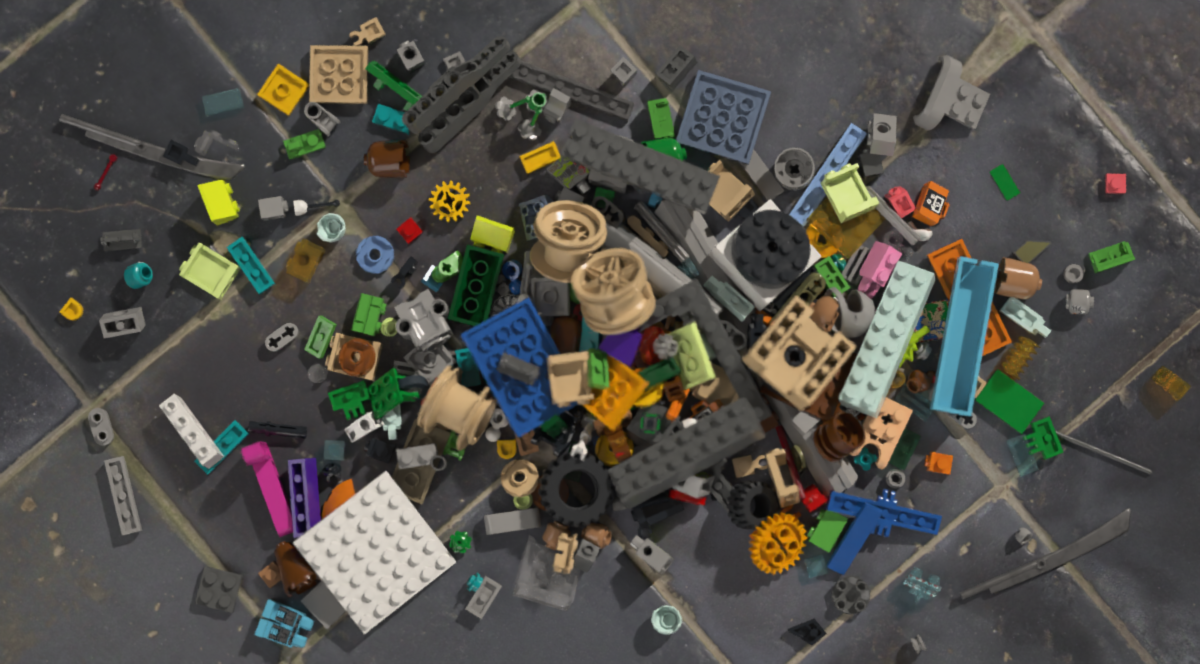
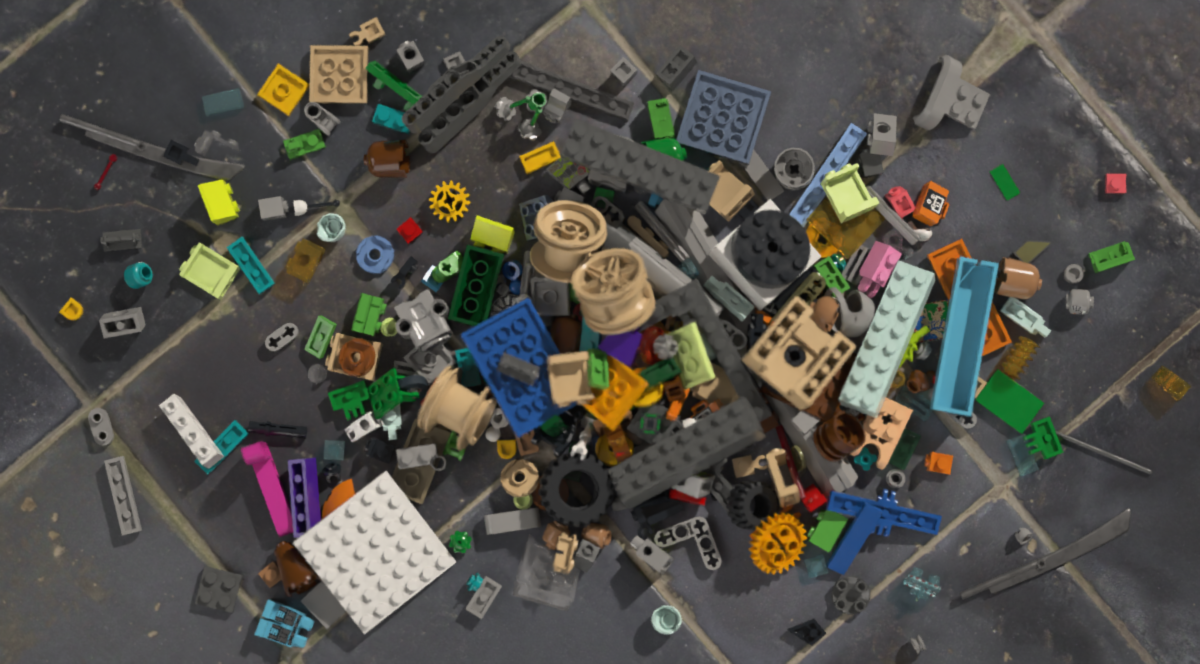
(691, 532): none -> light grey beam

